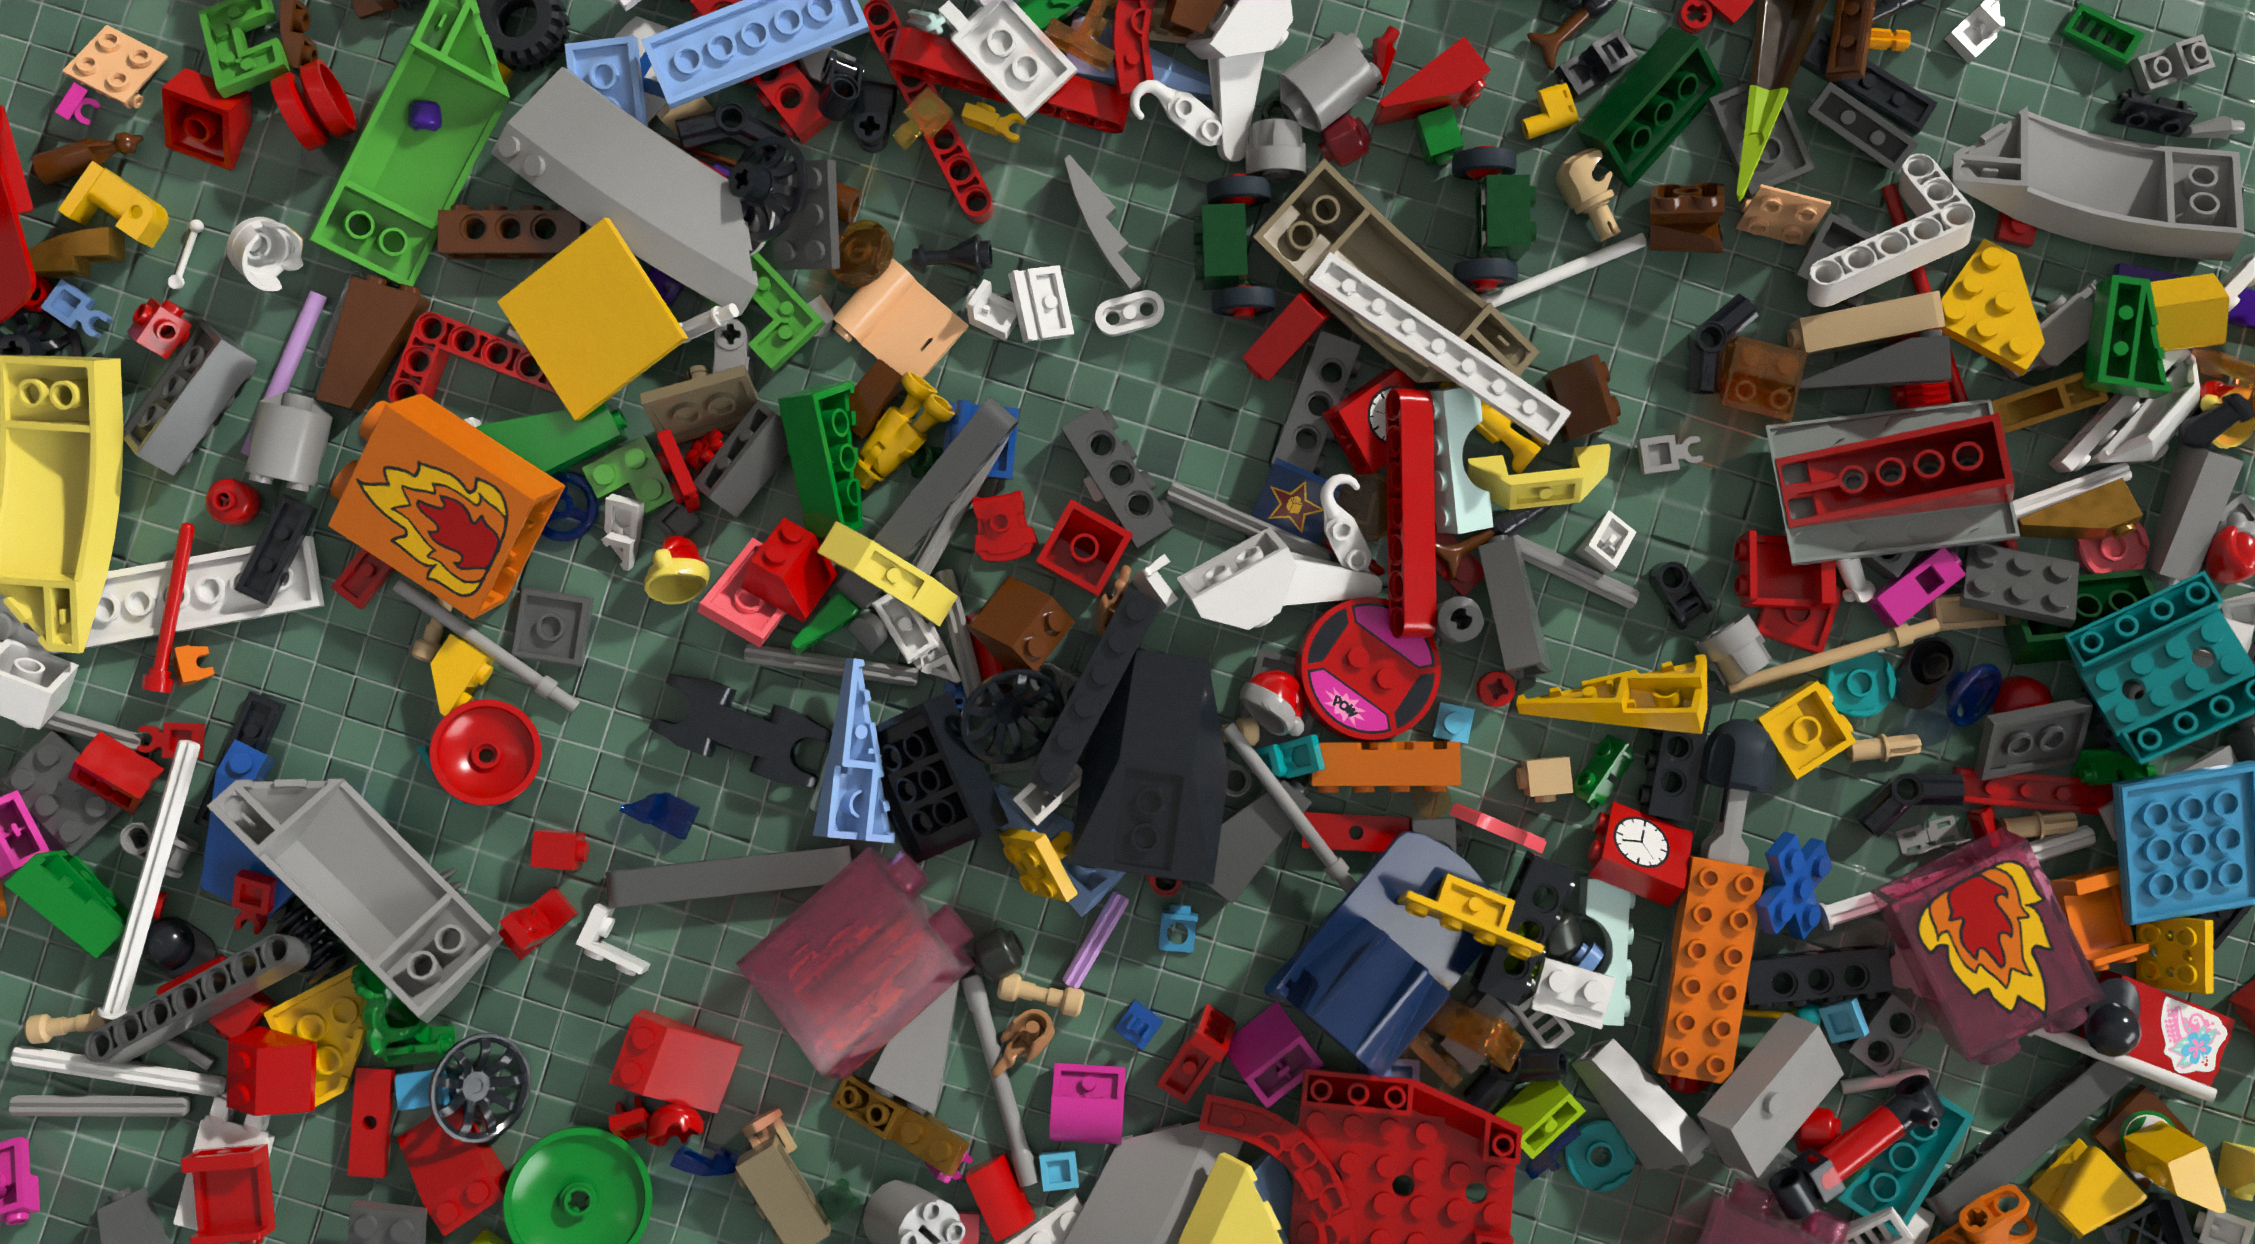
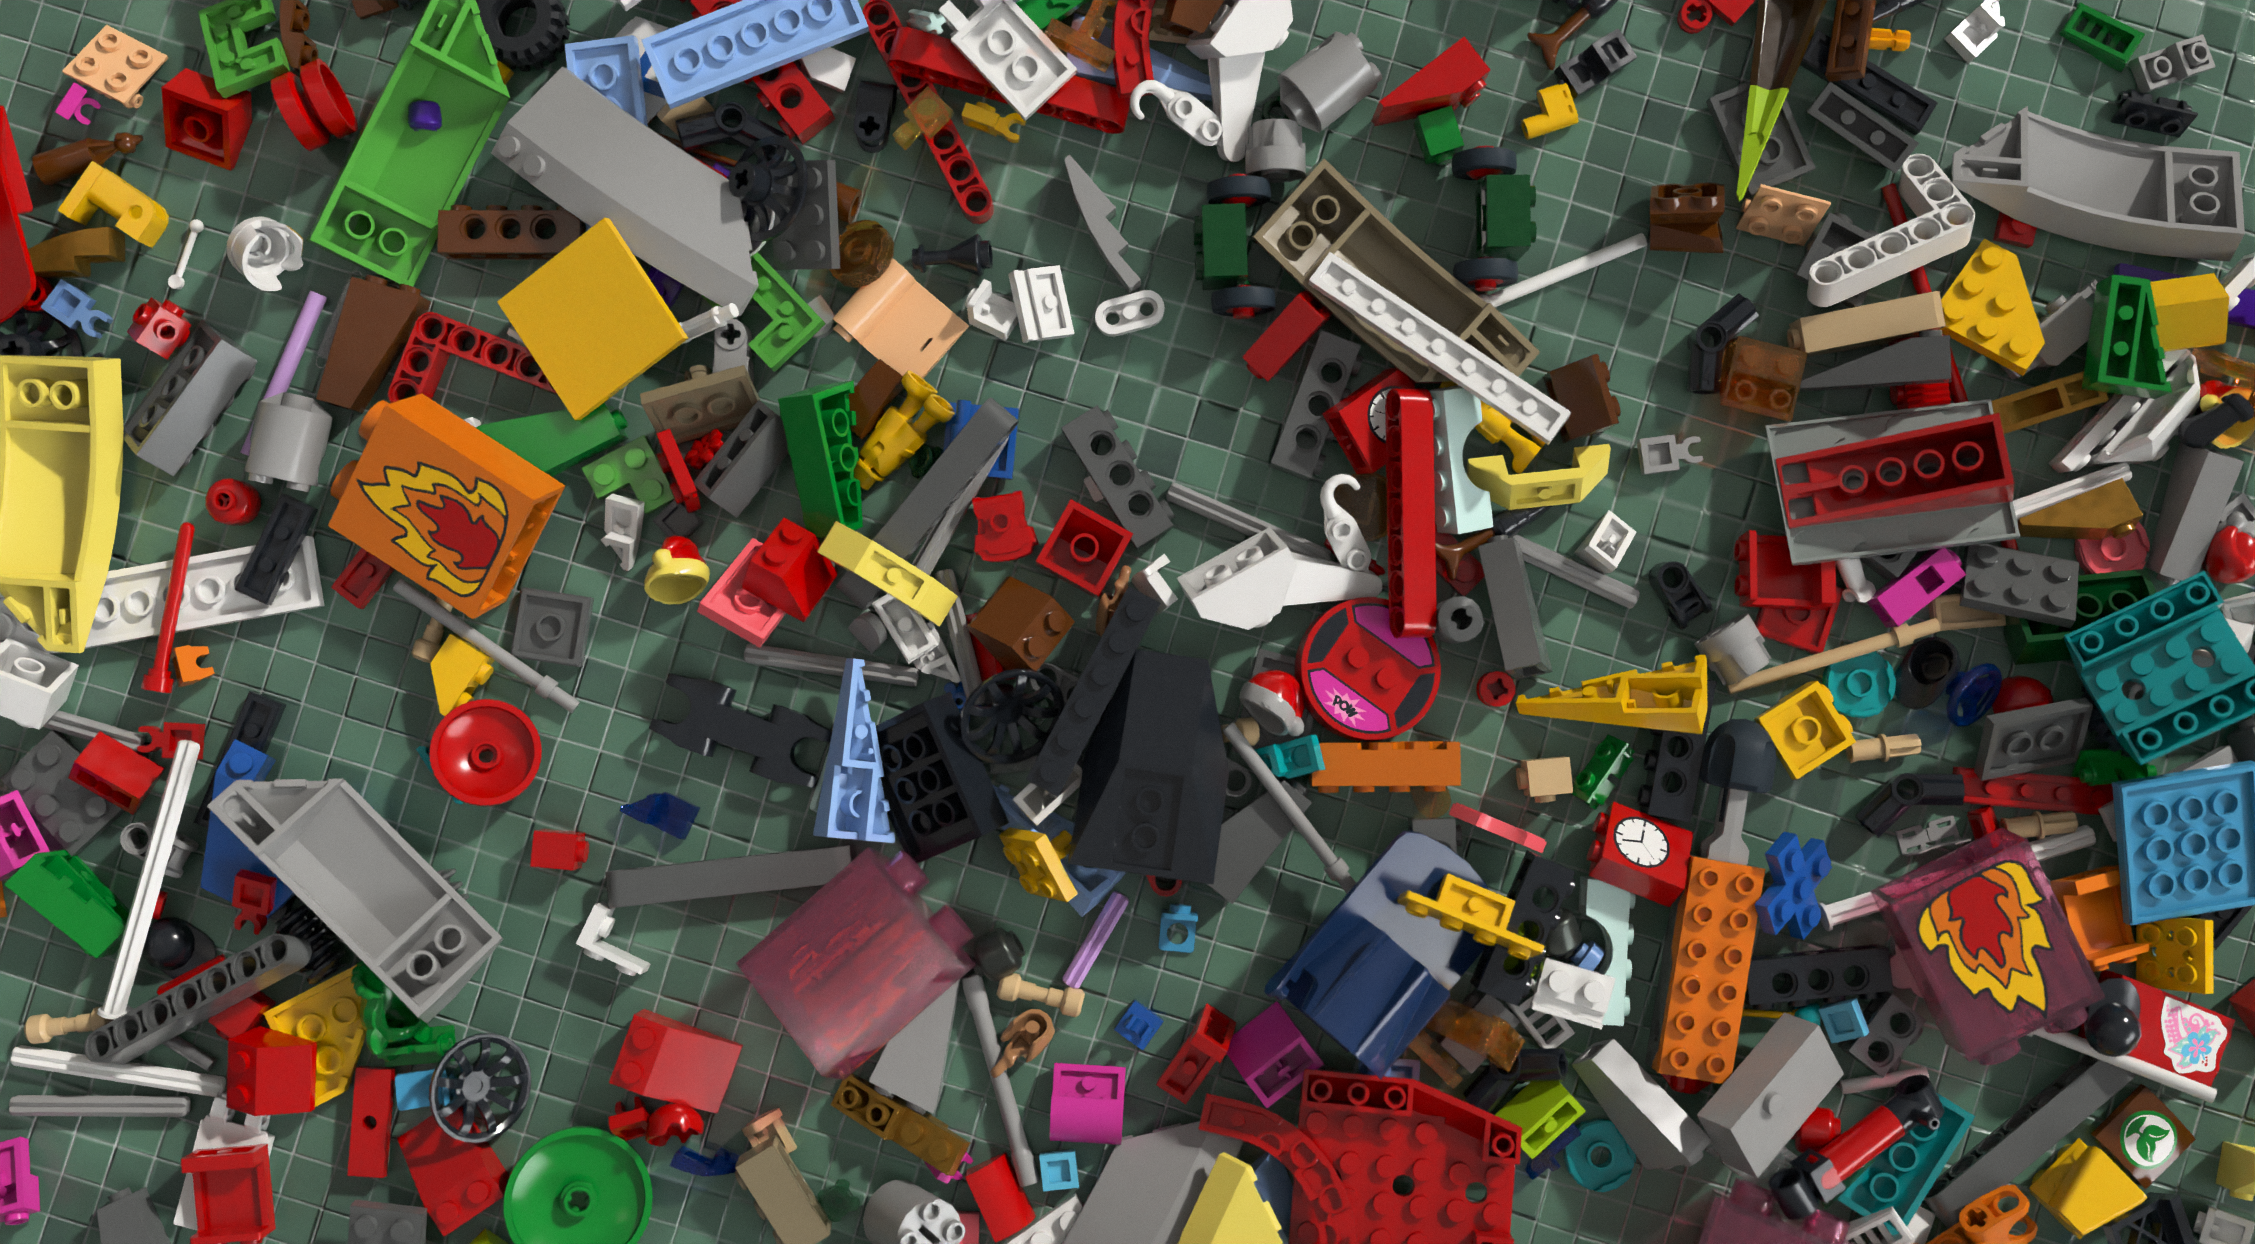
(533, 925): red bracket -> none
(587, 518): clear blue piece -> none
(831, 618): green slope -> none
(839, 86): black piece -> none
(1293, 500): dark blue tile -> none
(1345, 140): dark red head -> none
(1375, 830): red tile -> none
(1384, 52): red bar -> none
(1453, 722): medium azure plate -> none
(1586, 194): tan piece -> none
(1651, 105): dark green slope -> none
(2175, 1164): yellow slope -> none
(2215, 128): light grey bar -> none

